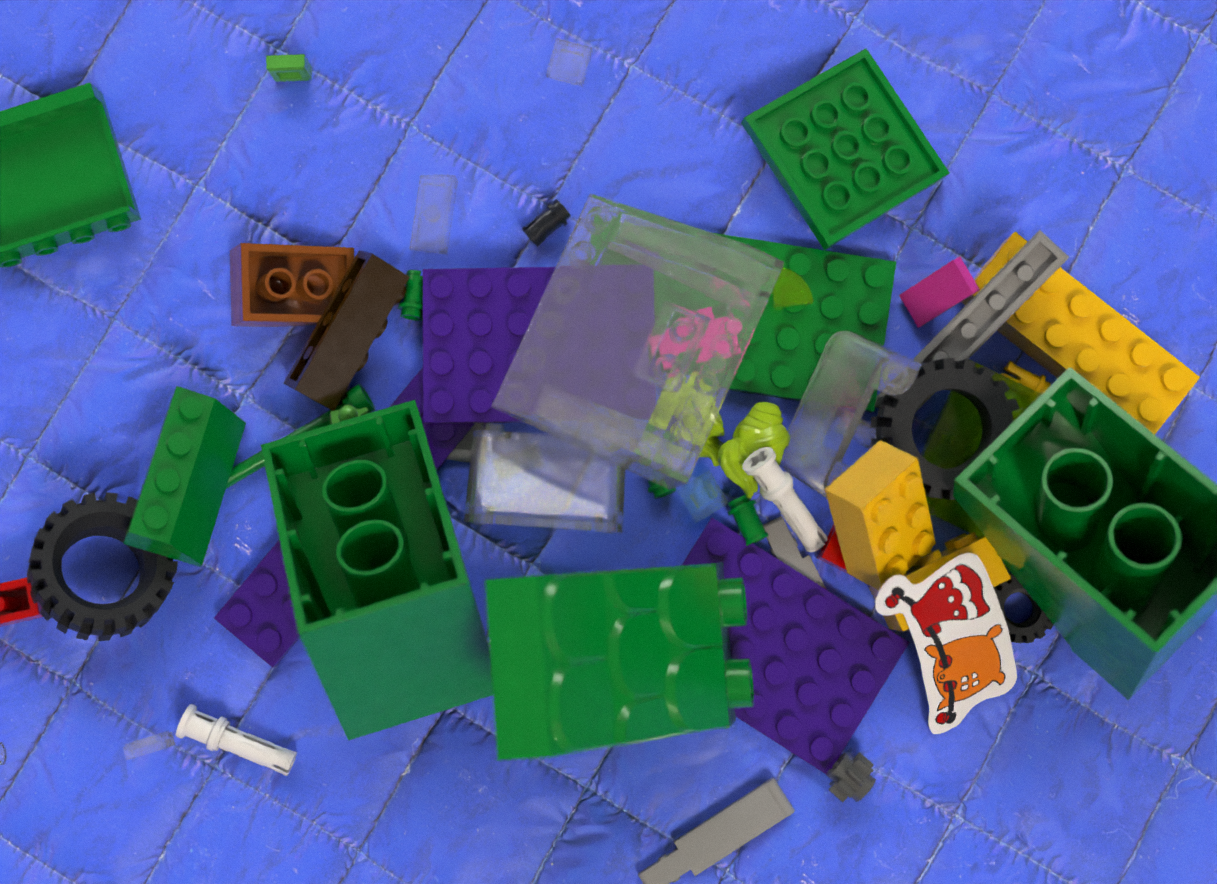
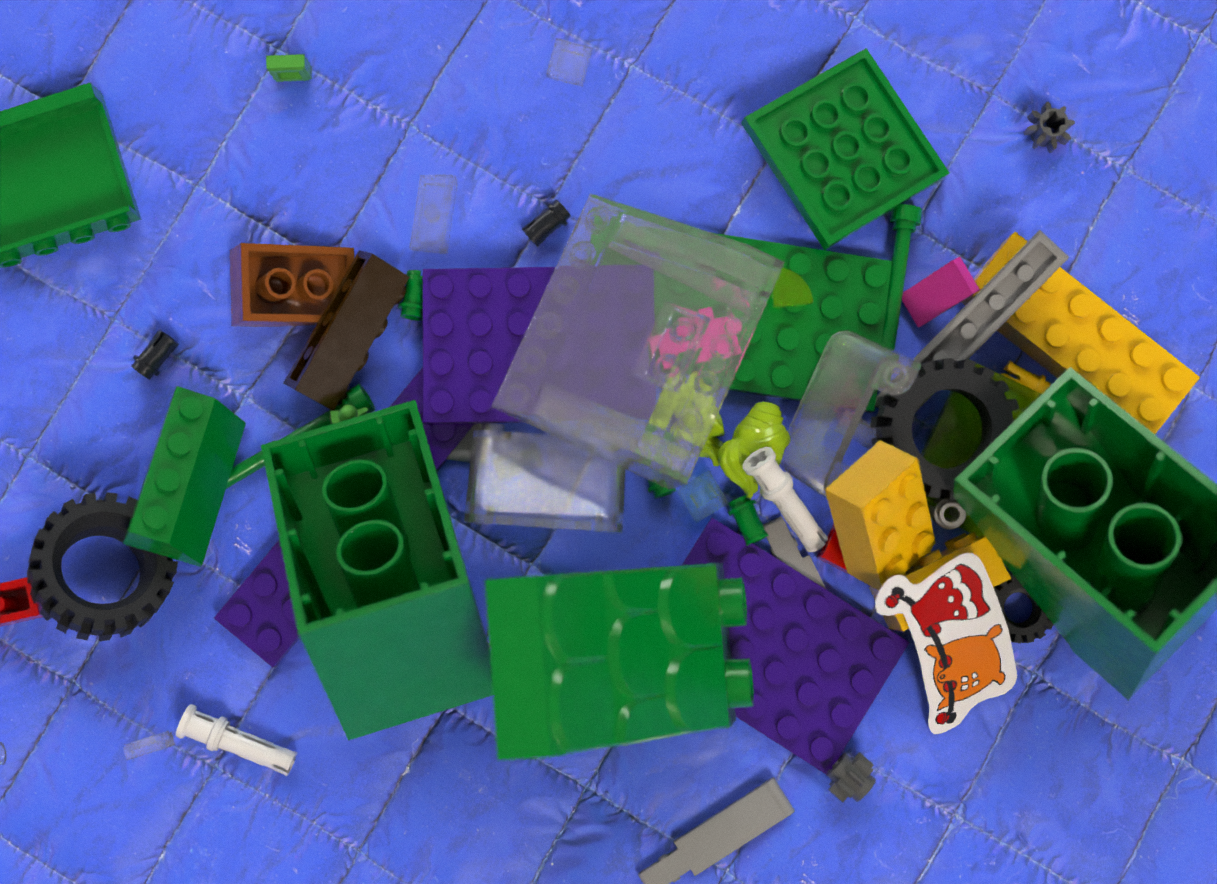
(154, 355): none -> black pin
(904, 221): none -> green piece
(955, 510): none -> light grey pin
(1055, 119): none -> dark grey gear

